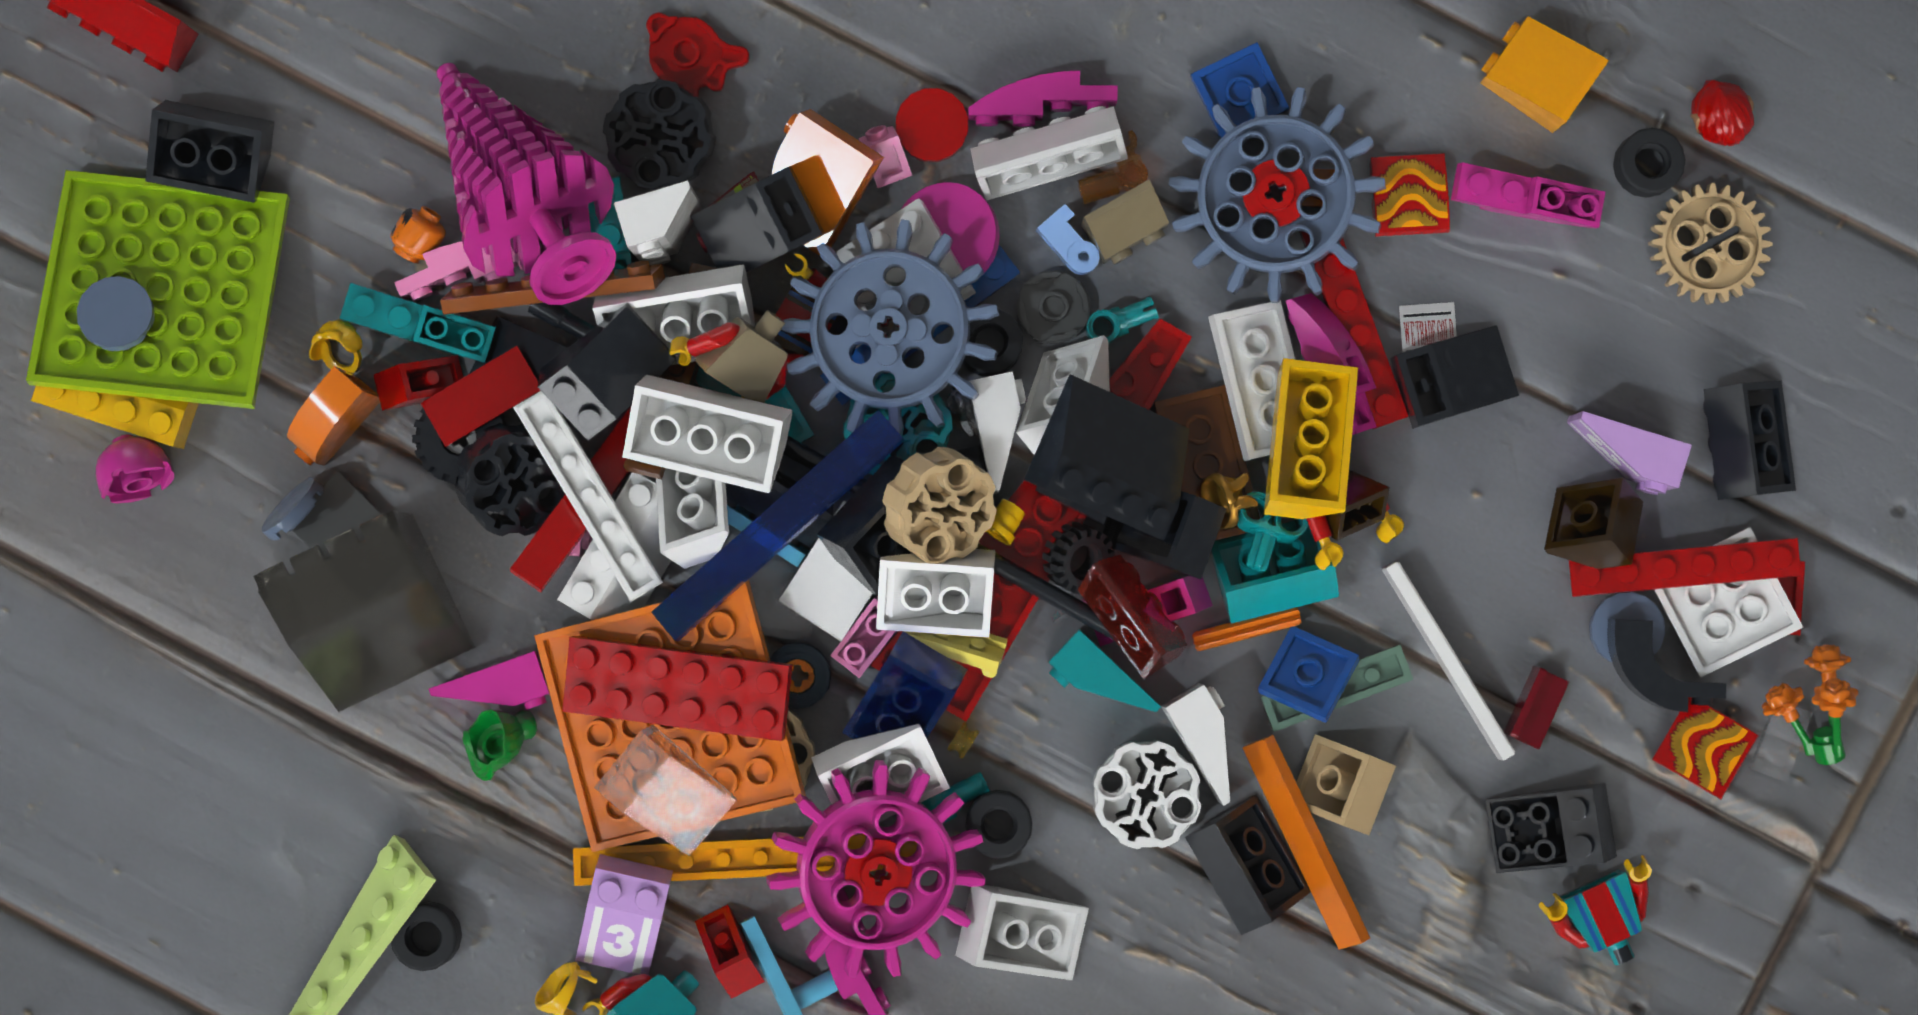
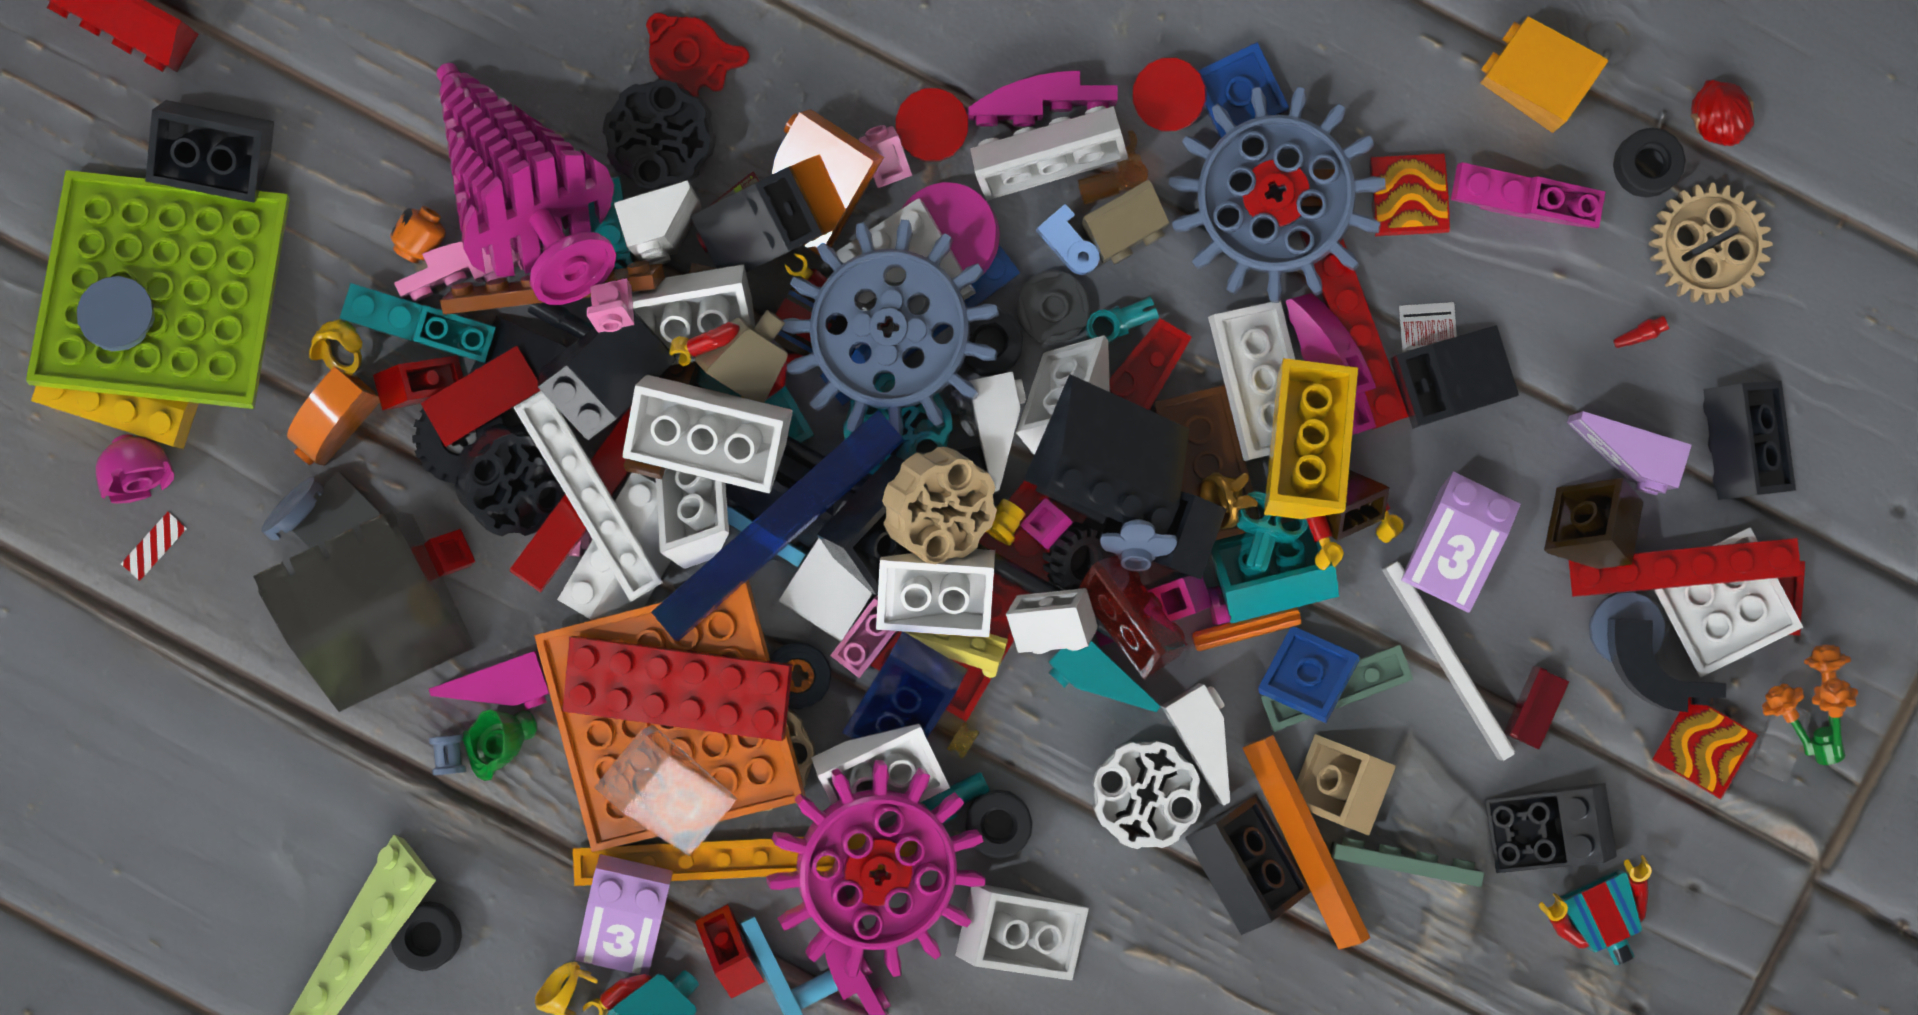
(153, 546): none -> sticker
(440, 755): none -> sand blue bush
(449, 552): none -> red plate
(611, 306): none -> bright pink bracket
(1046, 523): none -> dark pink tile
(1052, 621): none -> white brick
(1138, 544): none -> sand blue plate
(1169, 94): none -> red tile
(1219, 610): none -> dark pink tile
(1423, 864): none -> sand green plate
(1460, 541): none -> lavender slope
(1645, 331): none -> red piece

